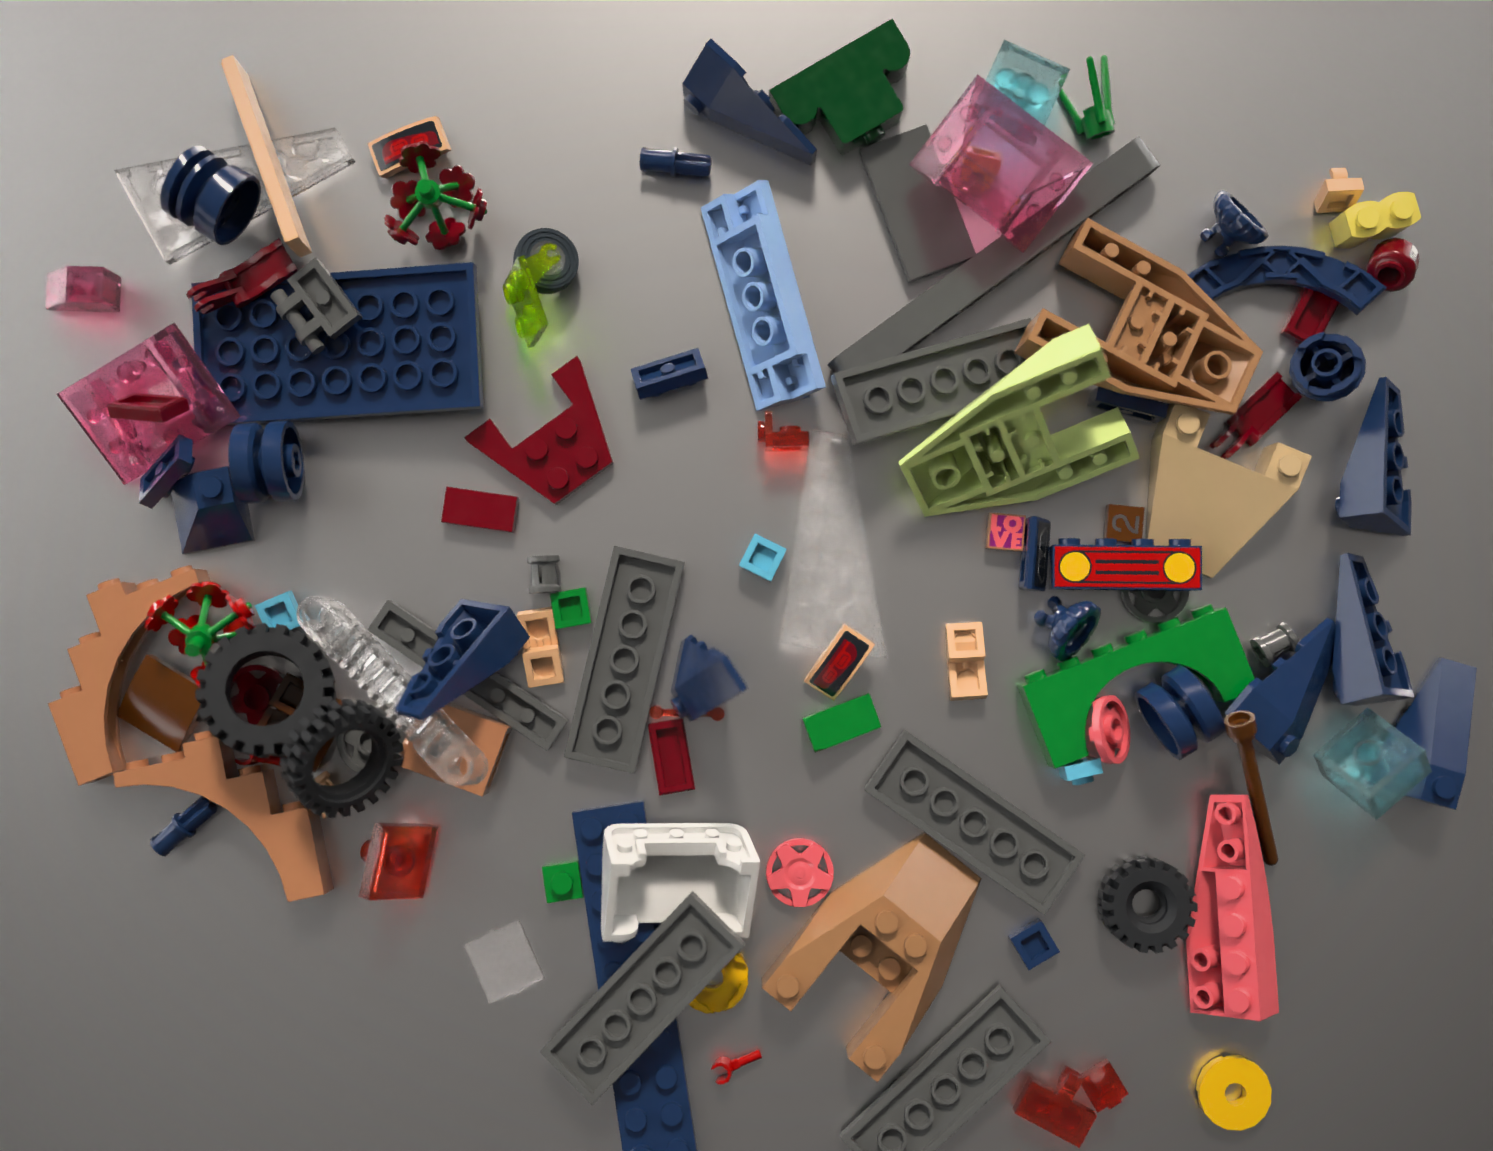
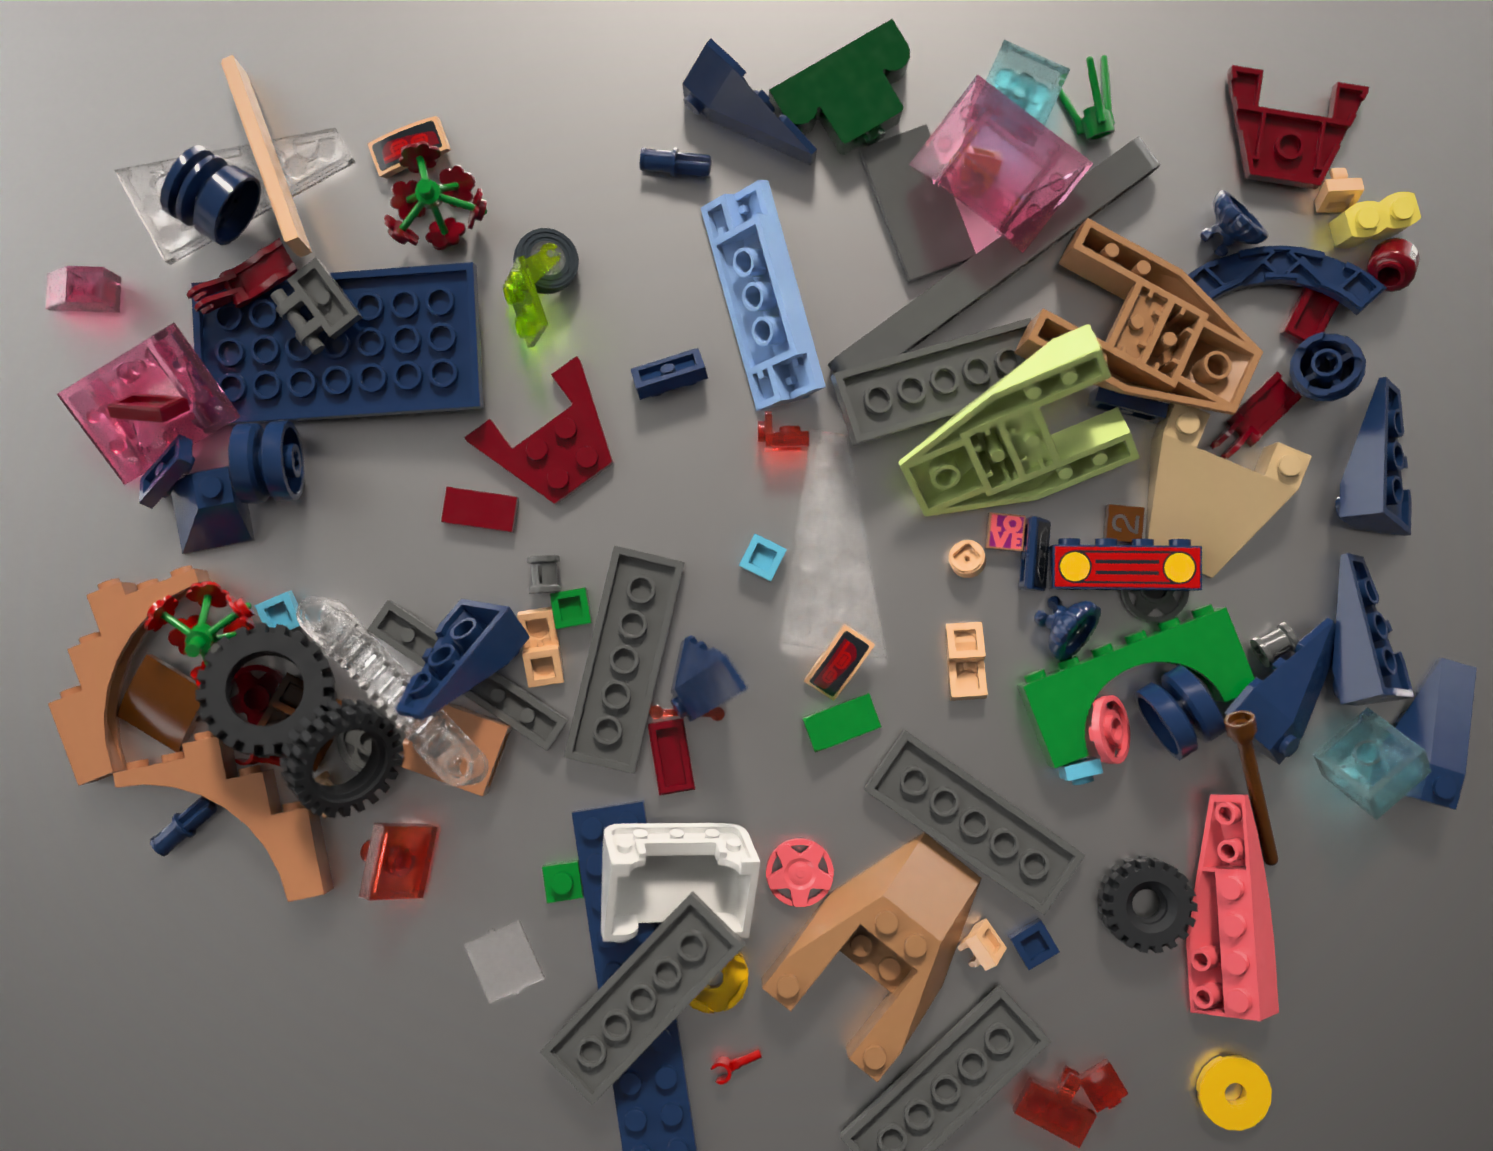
(967, 558): none -> light nougat tile
(984, 944): none -> light nougat tile
(1287, 144): none -> dark red wing

